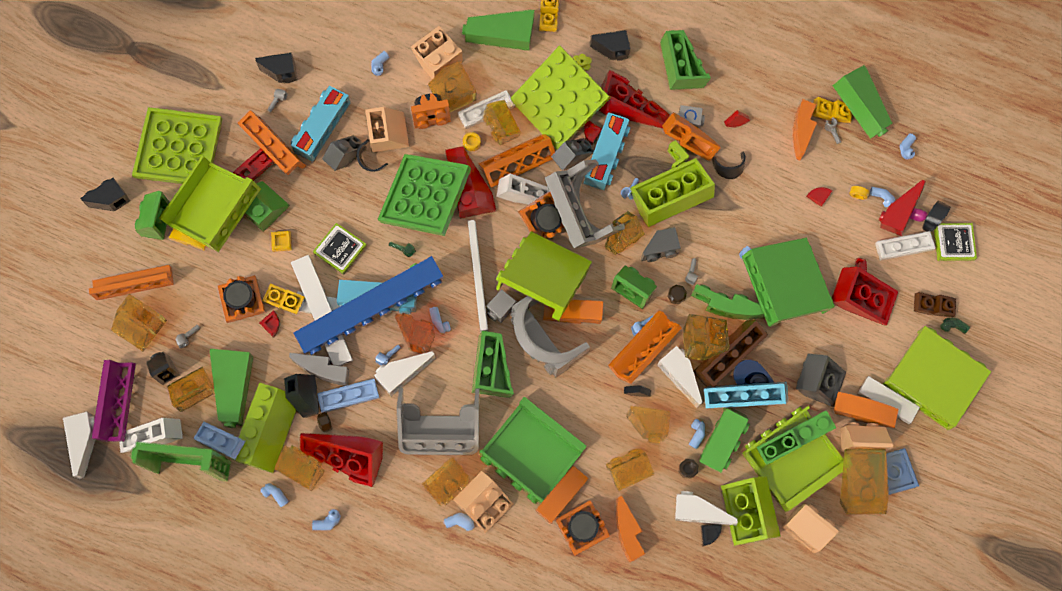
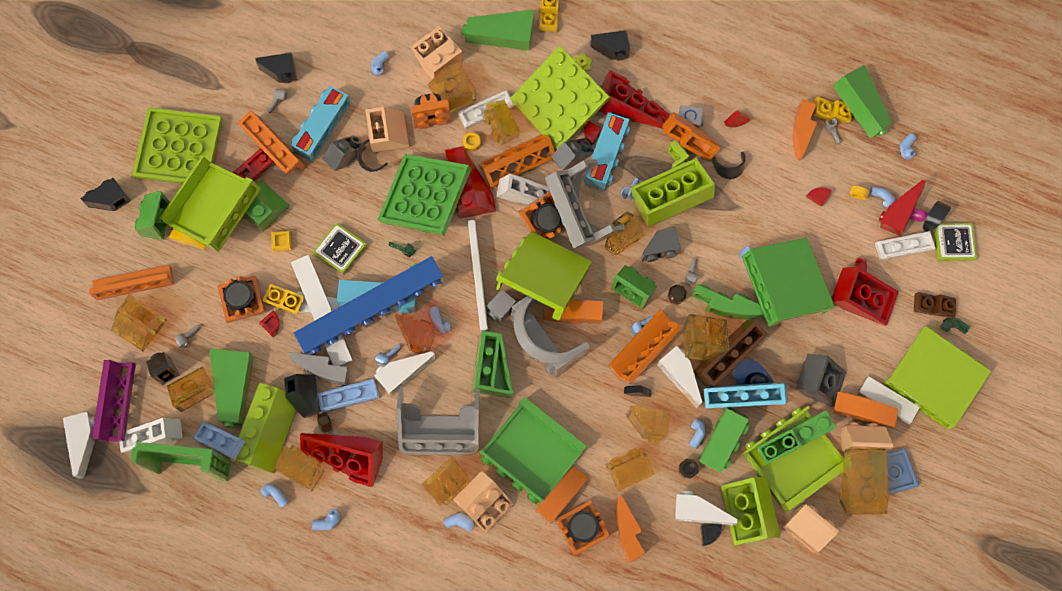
(681, 63): bright green wedge -> none

